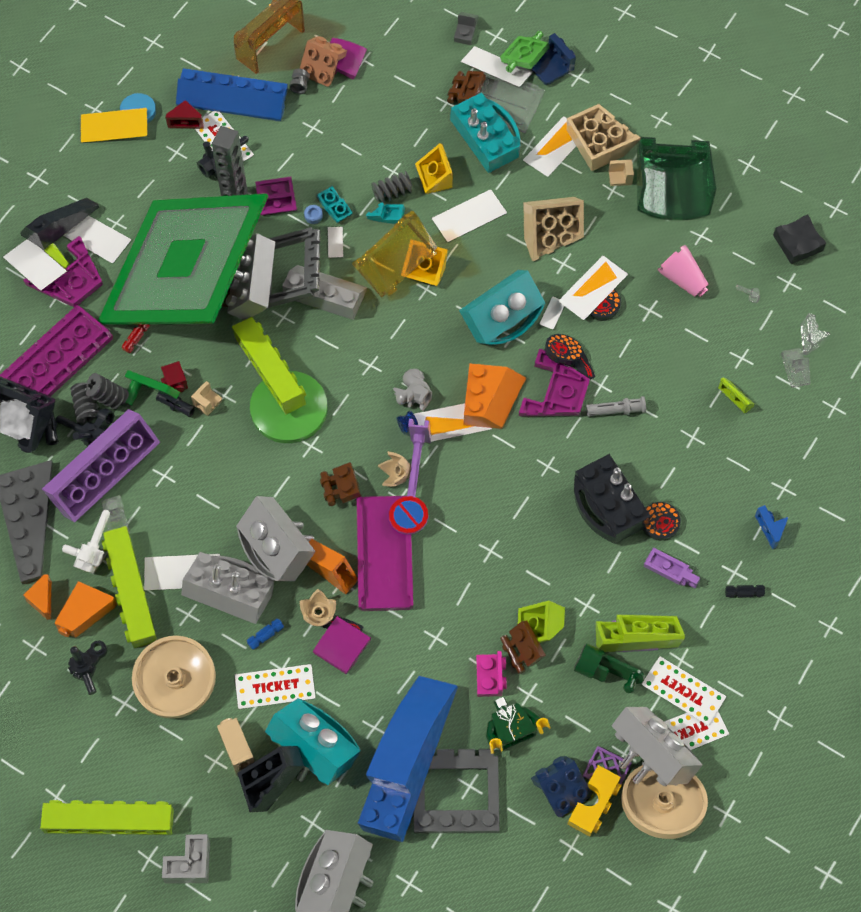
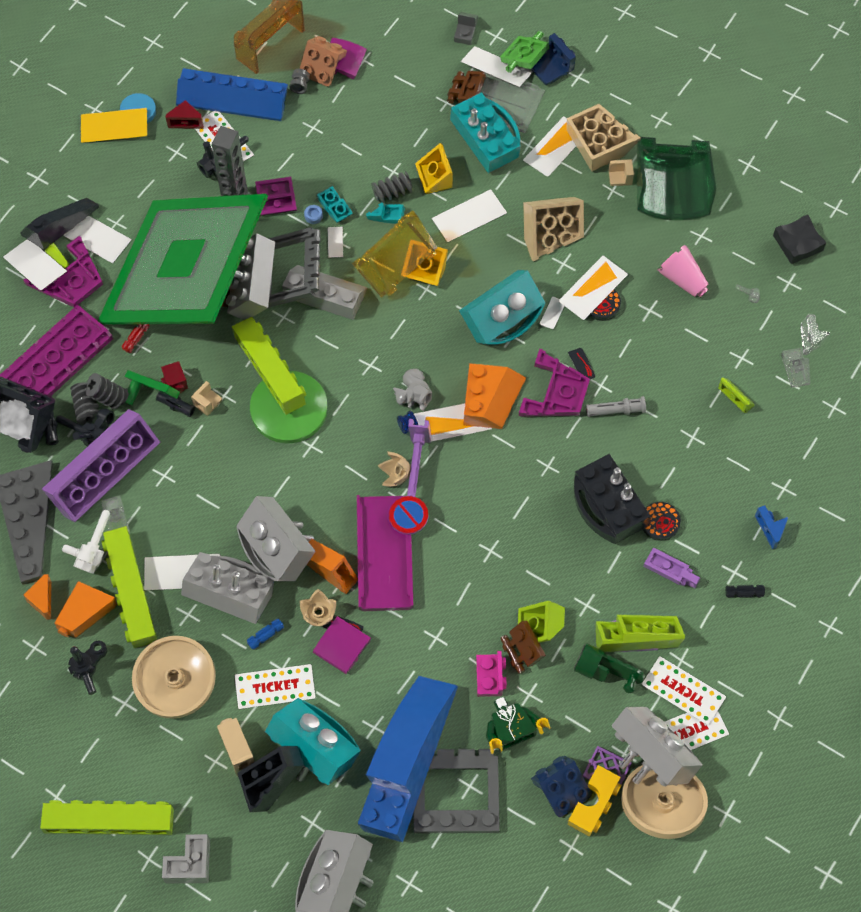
(346, 483): reddish brown plate -> none
(563, 349): tile -> none

